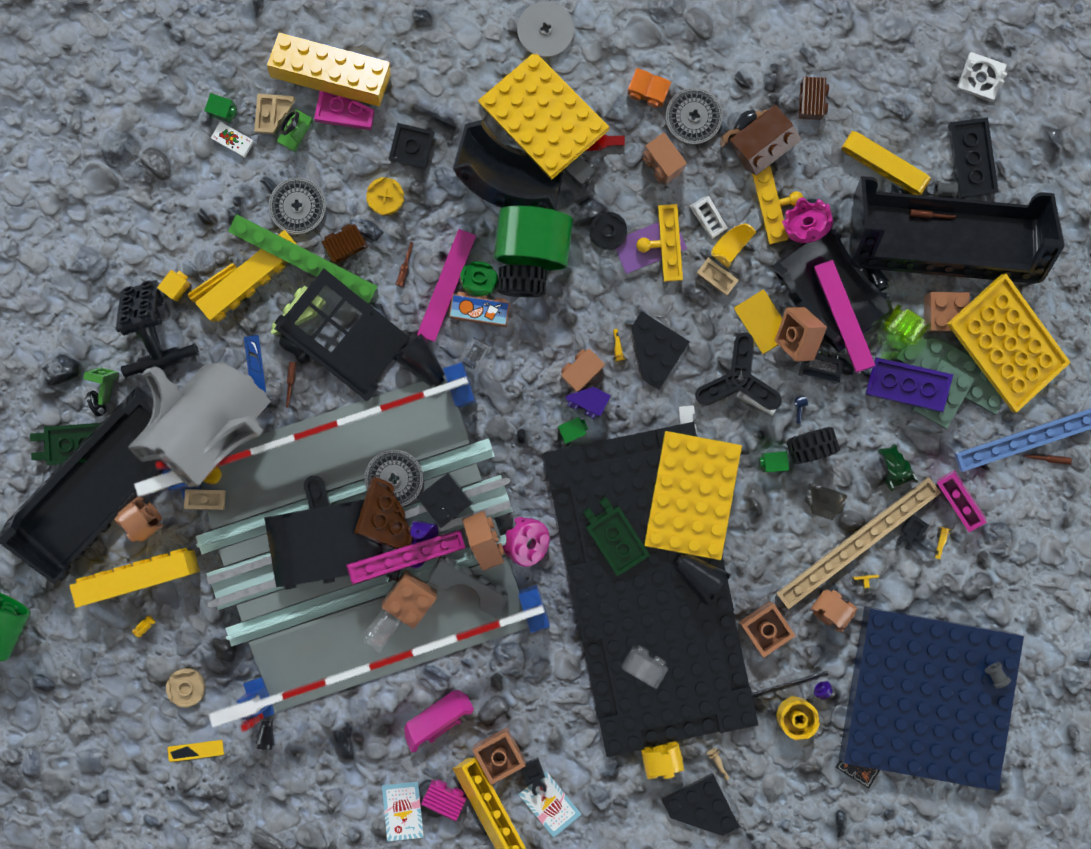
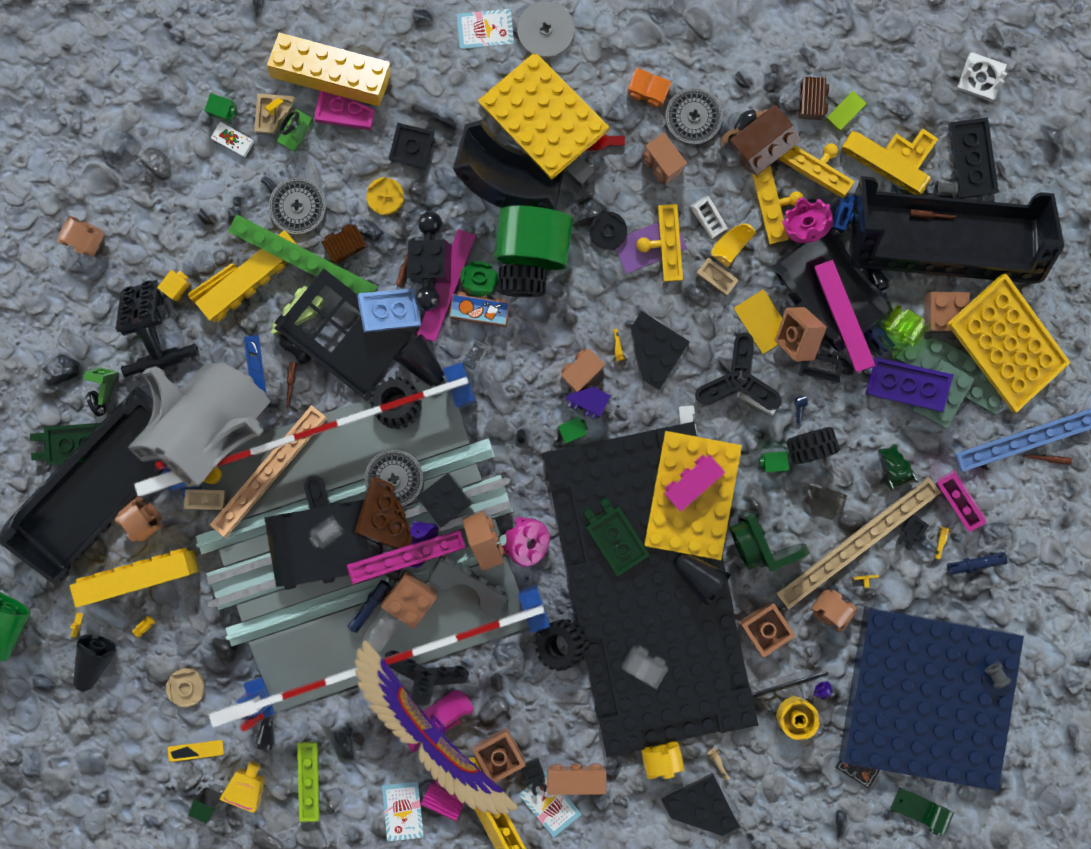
(76, 625): none -> yellow piece
(81, 235): none -> nougat brick
(91, 660): none -> black cone
(204, 806): none -> piece
(245, 788): none -> yellow torso
(265, 475): none -> light nougat plate
(271, 108): none -> yellow piece
(308, 781): none -> lime plate
(326, 532): none -> clear brick
(374, 599): none -> dark blue pin
(385, 392): none -> black tyre
(388, 310): none -> light blue plate
(412, 725): none -> piece
(426, 678): none -> black piece
(429, 261): none -> black brick
(485, 28): none -> sticker
(575, 645): none -> black tyre
(576, 779): none -> nougat brick
(693, 482): none -> dark pink brick
(754, 550): none -> dark green piece
(818, 169): none -> yellow plate
(843, 213): none -> blue piece
(846, 111): none -> lime tile
(873, 333): none -> dark blue arm
(913, 152): none -> yellow plate
(922, 810): none -> dark green door
(969, 565): none -> dark blue pin

